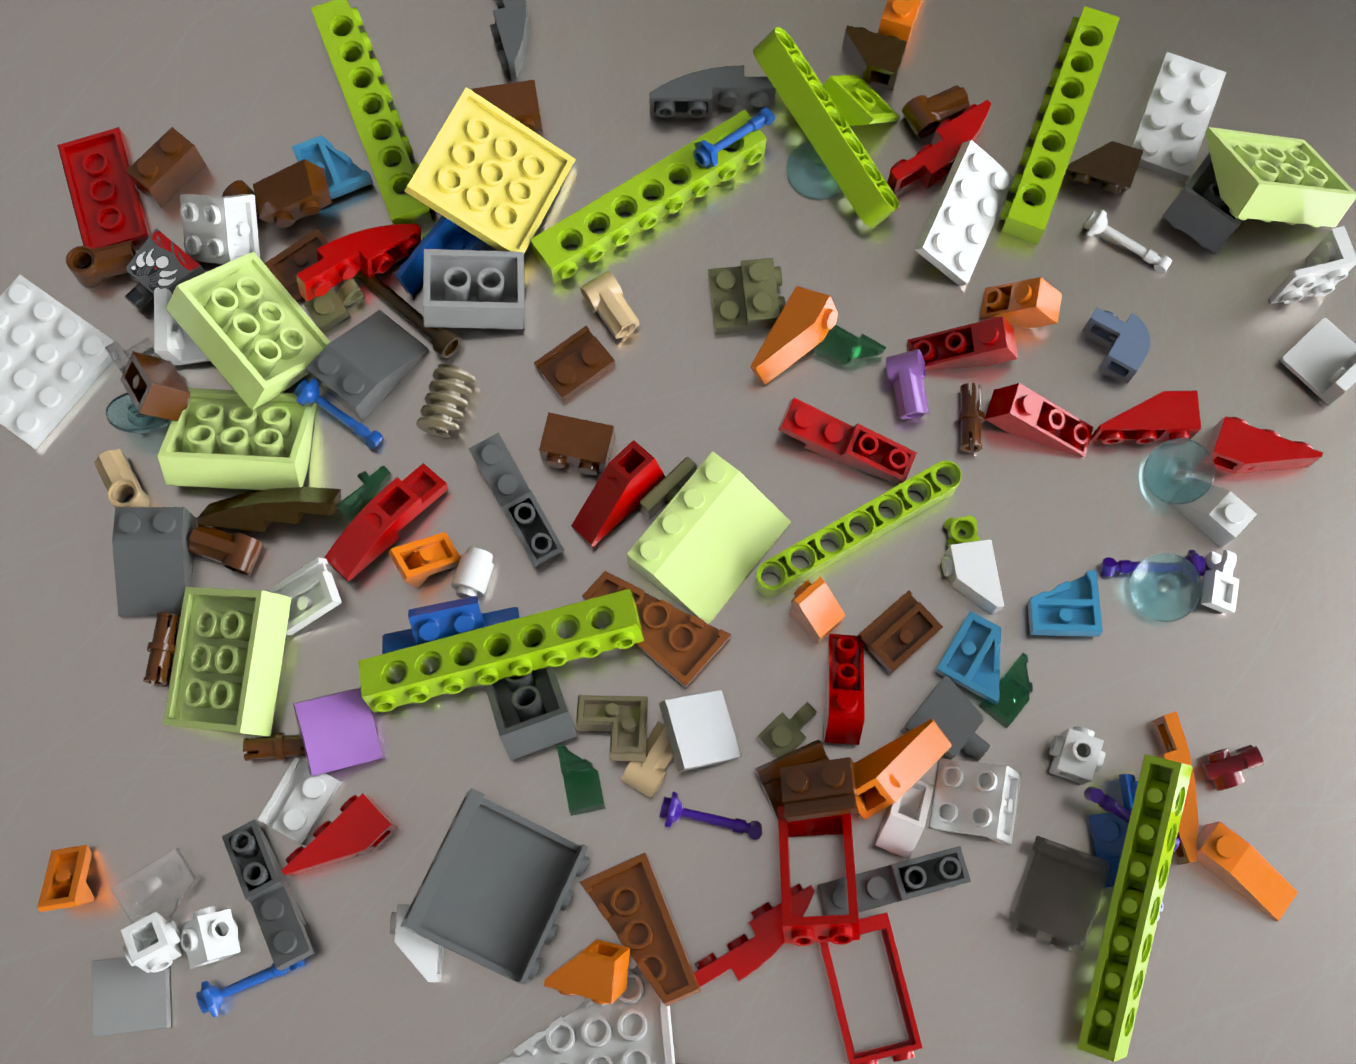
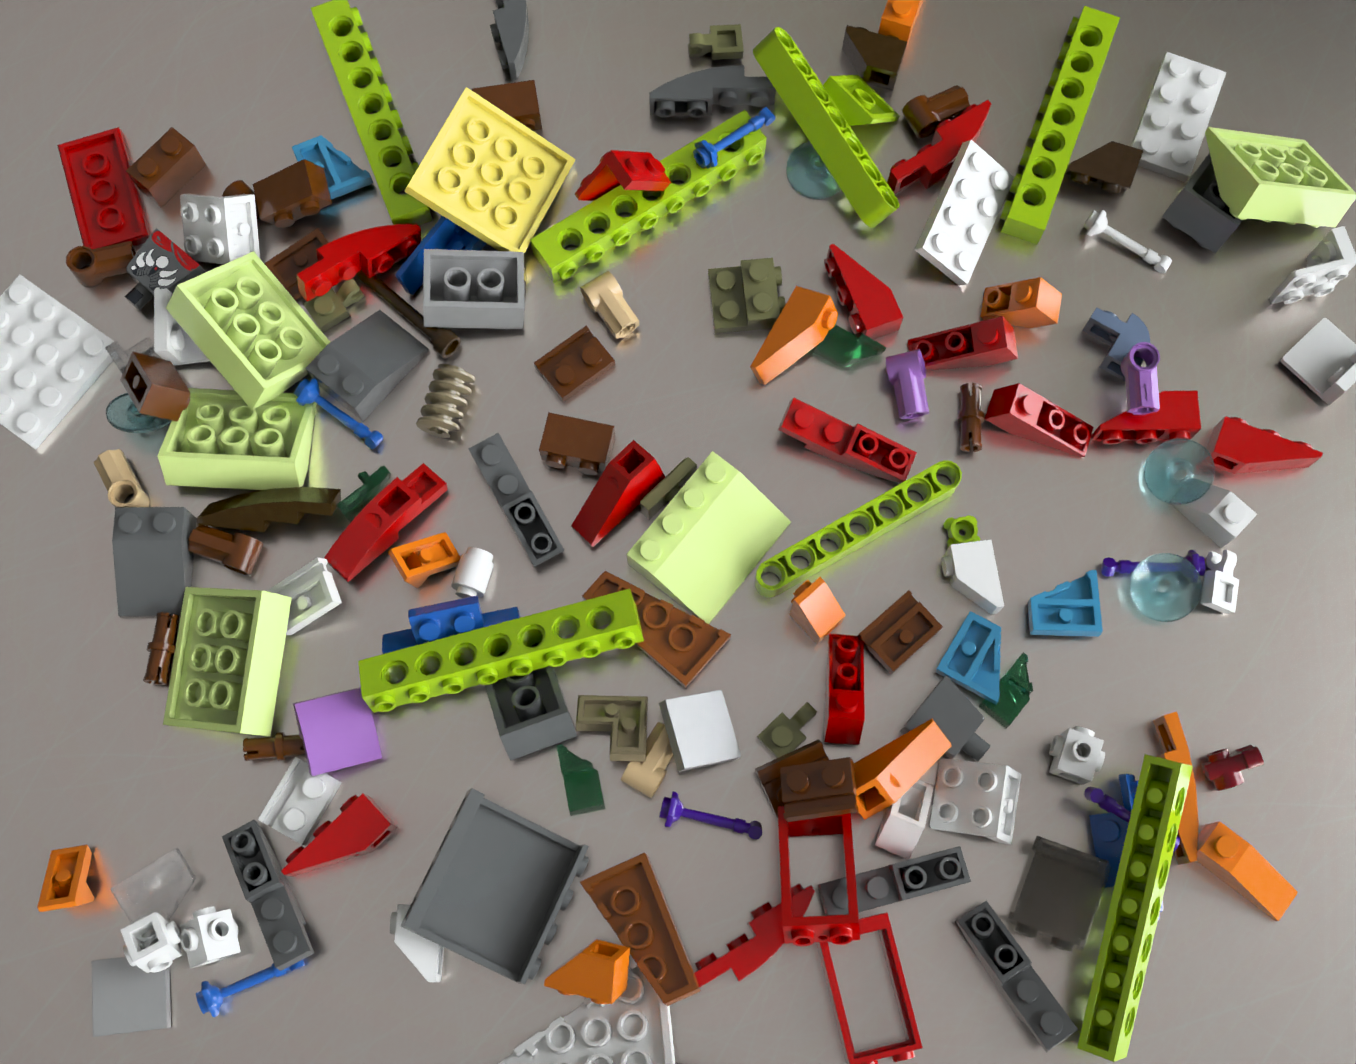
(623, 168): none -> red bracket
(722, 42): none -> olive plate
(867, 298): none -> red slope
(1015, 976): none -> dark grey slope
(1140, 381): none -> medium lavender piece

